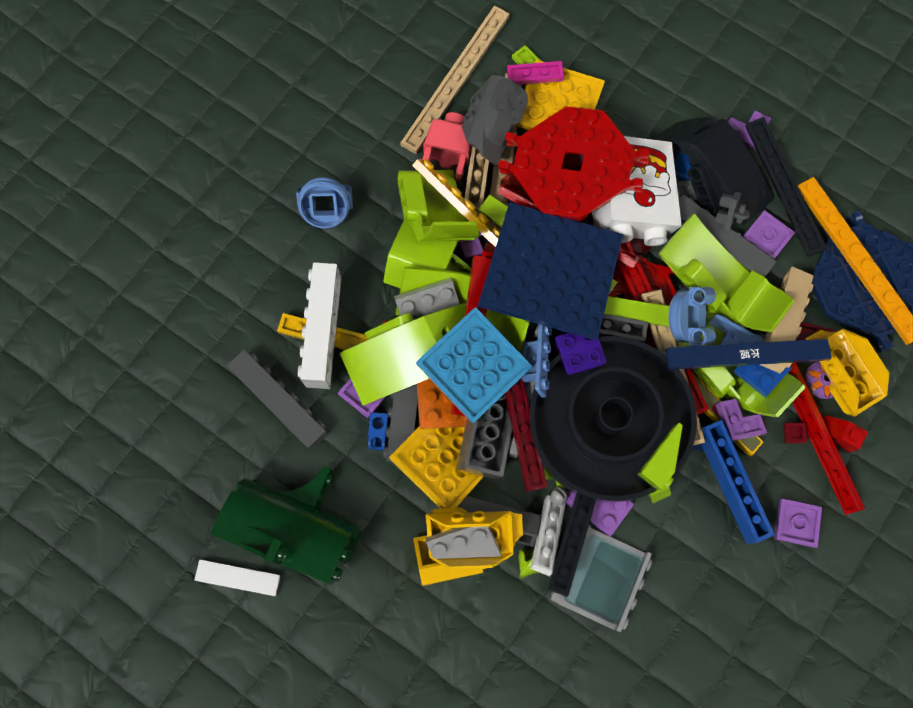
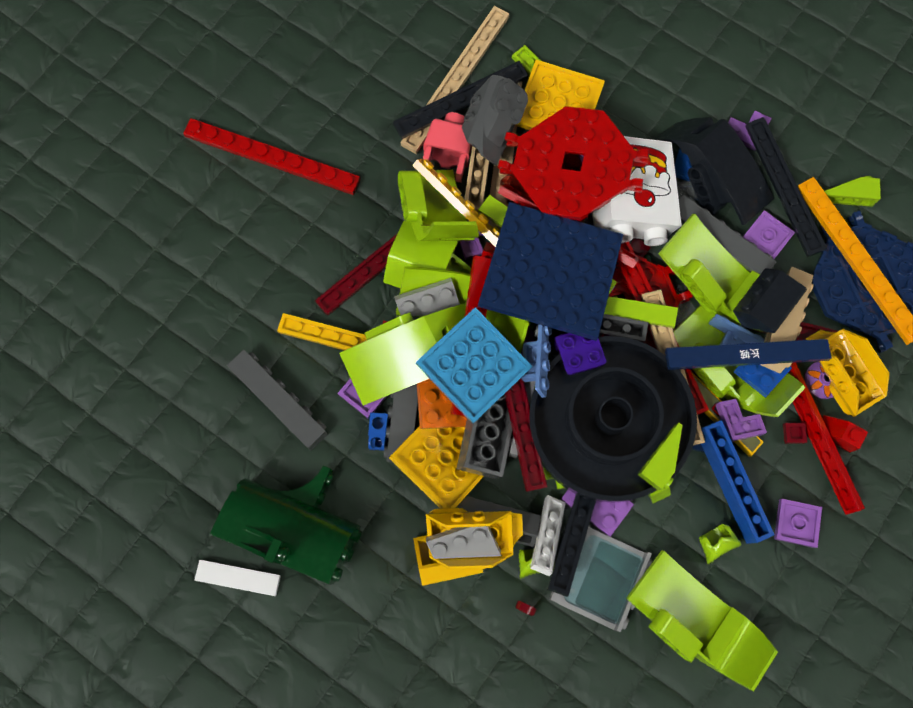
(272, 156): none -> red plate
(320, 326): white brick -> none
(324, 187): medium blue piece -> none
(355, 279): none -> dark red tile
(453, 102): none -> black tile
(525, 608): none -> dark red tile
(536, 72): dark pink plate -> none
(556, 496): light grey hinge -> none
(688, 315): medium blue piece -> none
(701, 624): none -> lime beam
(718, 542): none -> lime hair
(731, 202): dark grey hips -> none
(769, 301): none -> black slope
(859, 192): none -> lime slope

